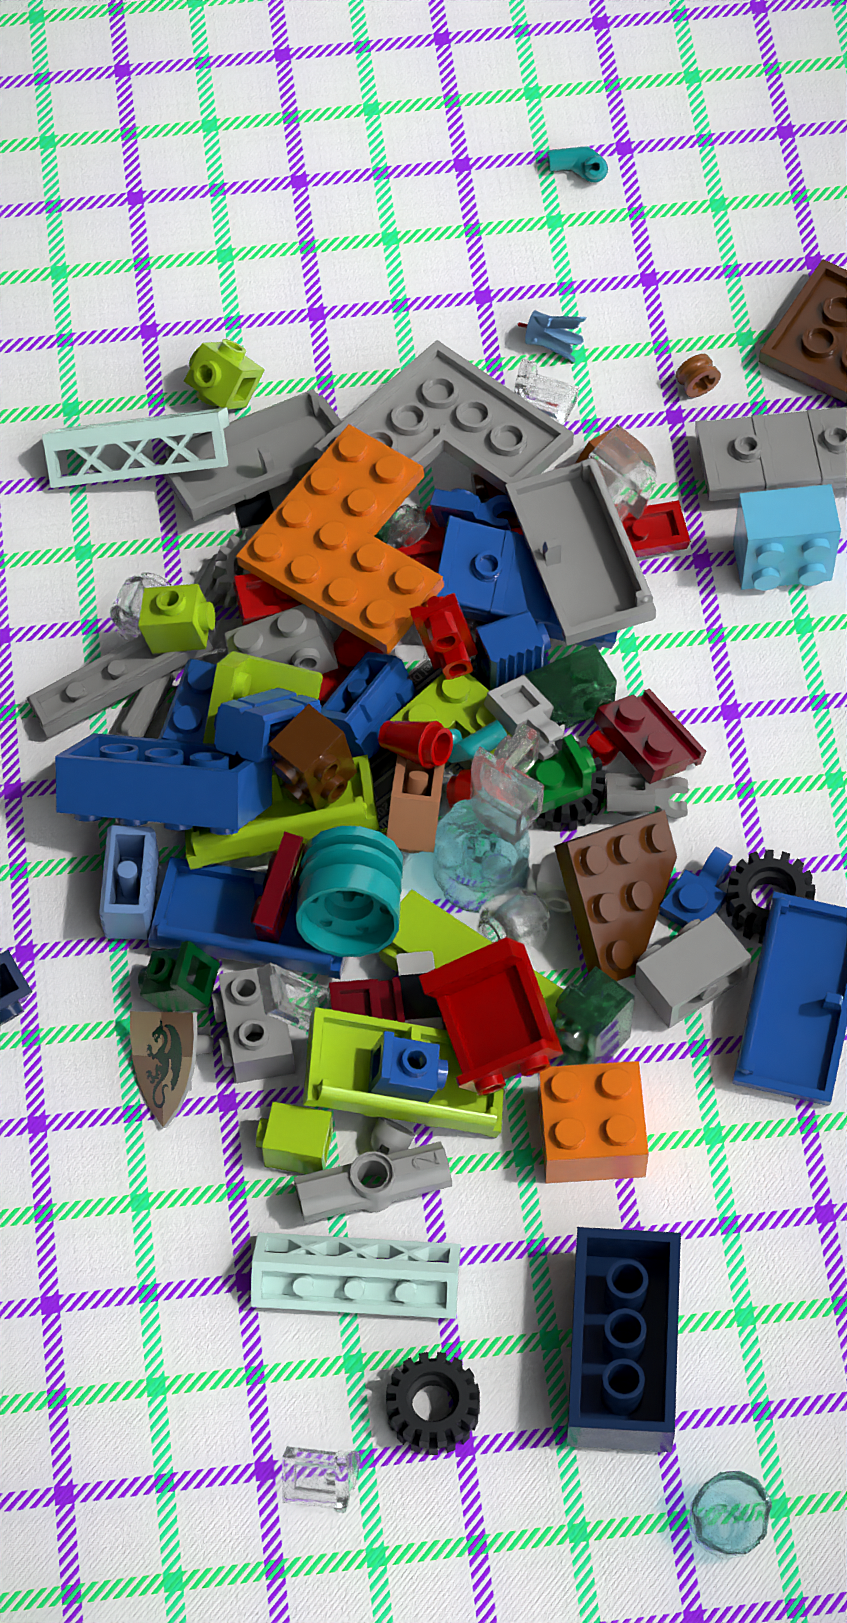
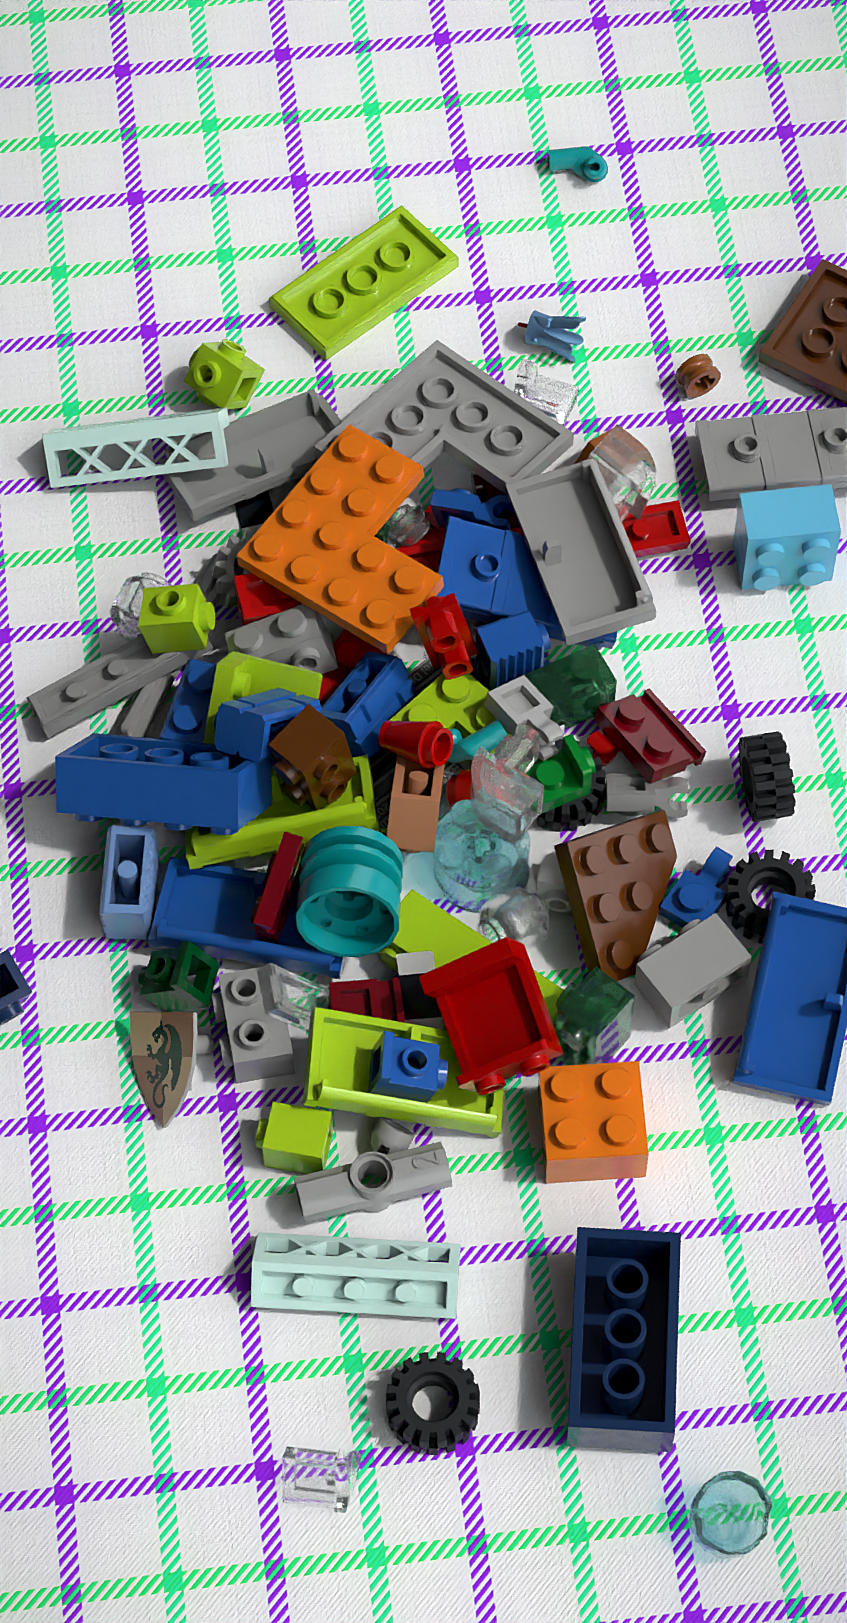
(363, 282): none -> lime tile
(766, 776): none -> black tyre

